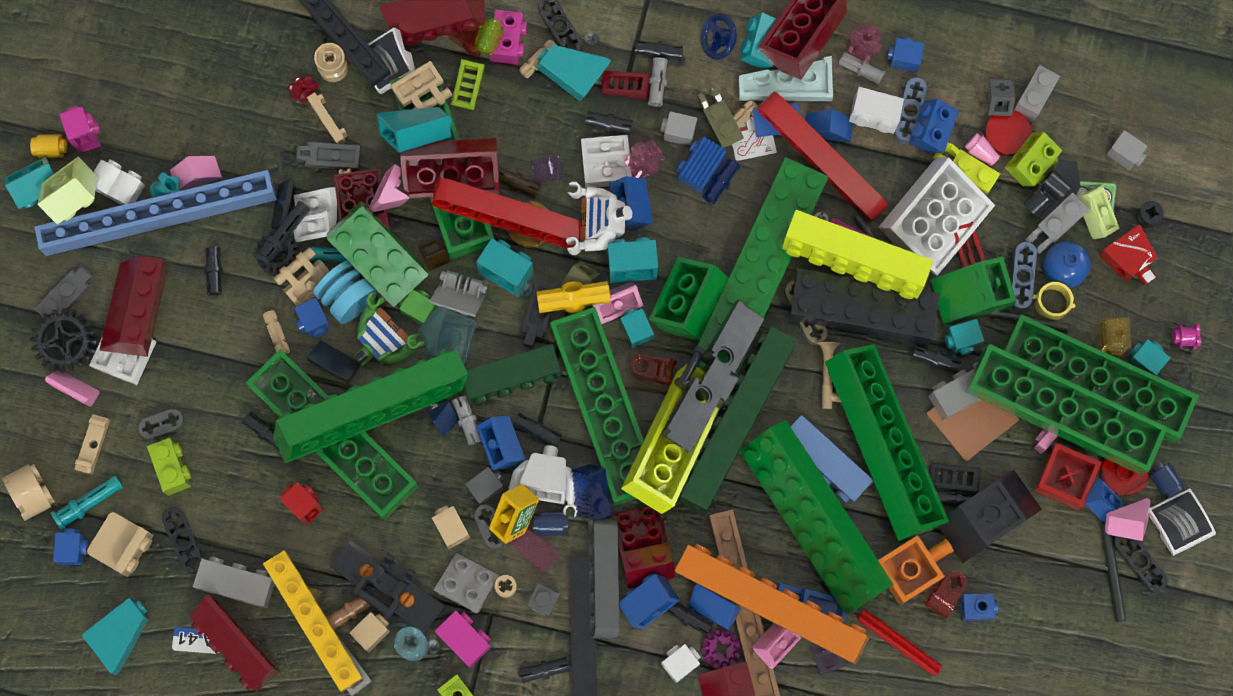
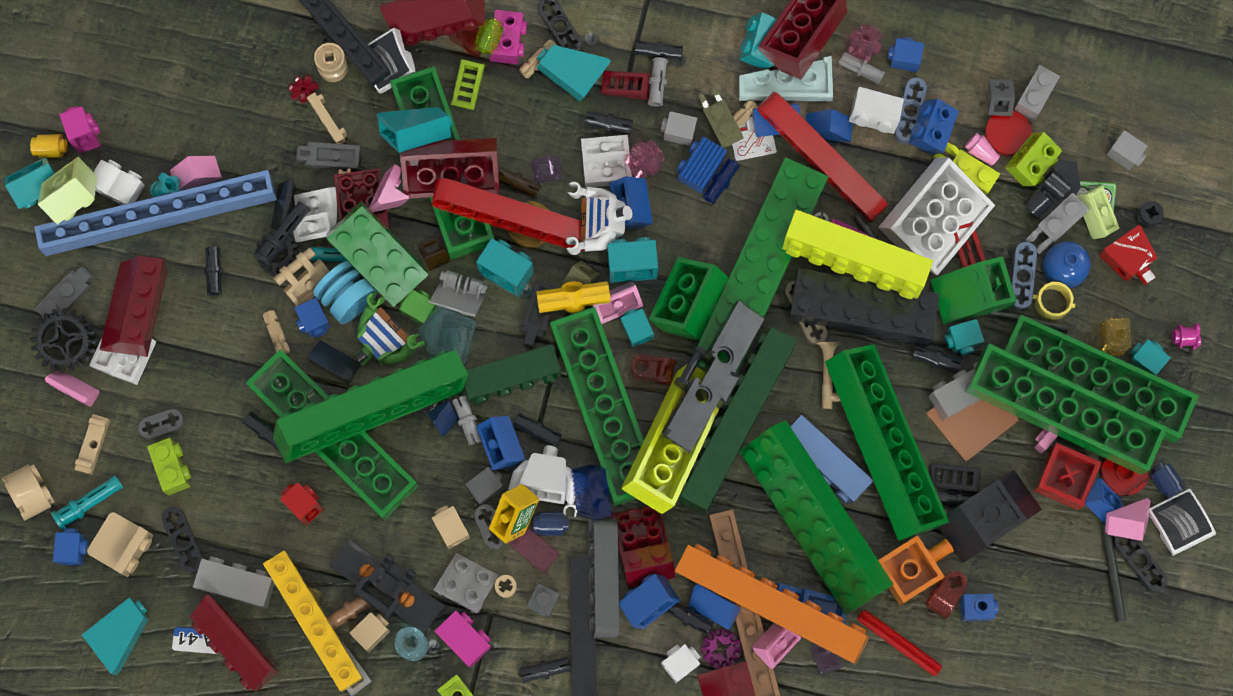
(419, 83): tan plate -> none
(721, 36): clear blue piece -> none

